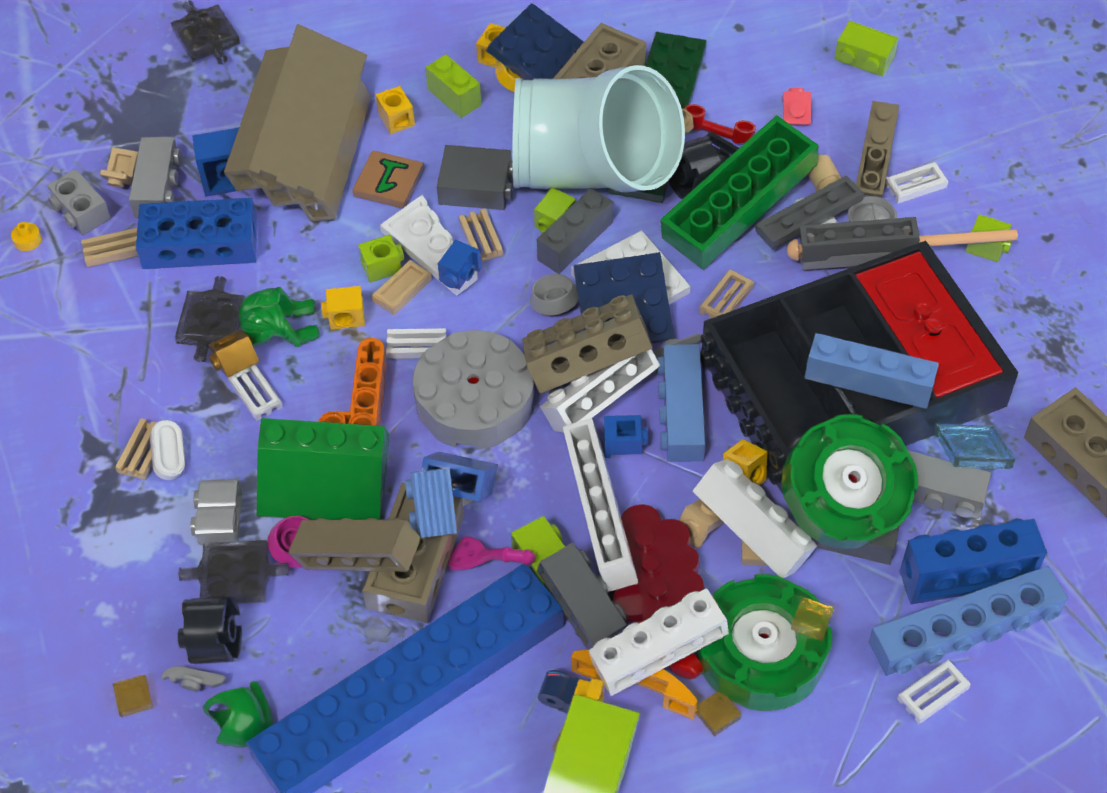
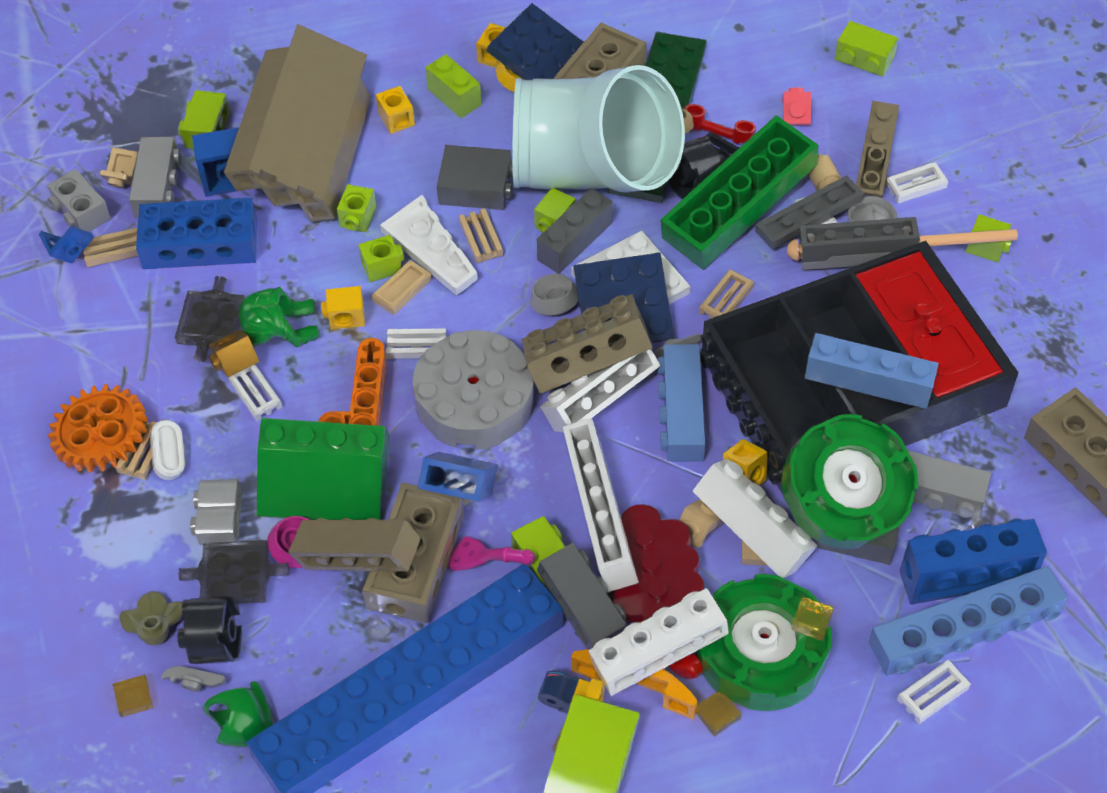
(26, 236): yellow tile -> none
(69, 245): none -> blue bracket
(98, 428): none -> orange gear
(151, 618): none -> olive plate
(204, 114): none -> lime brick
(205, 32): clear smoke plate -> none
(356, 208): none -> lime brick
(388, 179): medium nougat tile -> none
(432, 501): medium blue brick -> none
(459, 264): blue brick -> none
(624, 435): blue brick -> none
(974, 446): clear light blue tile -> none

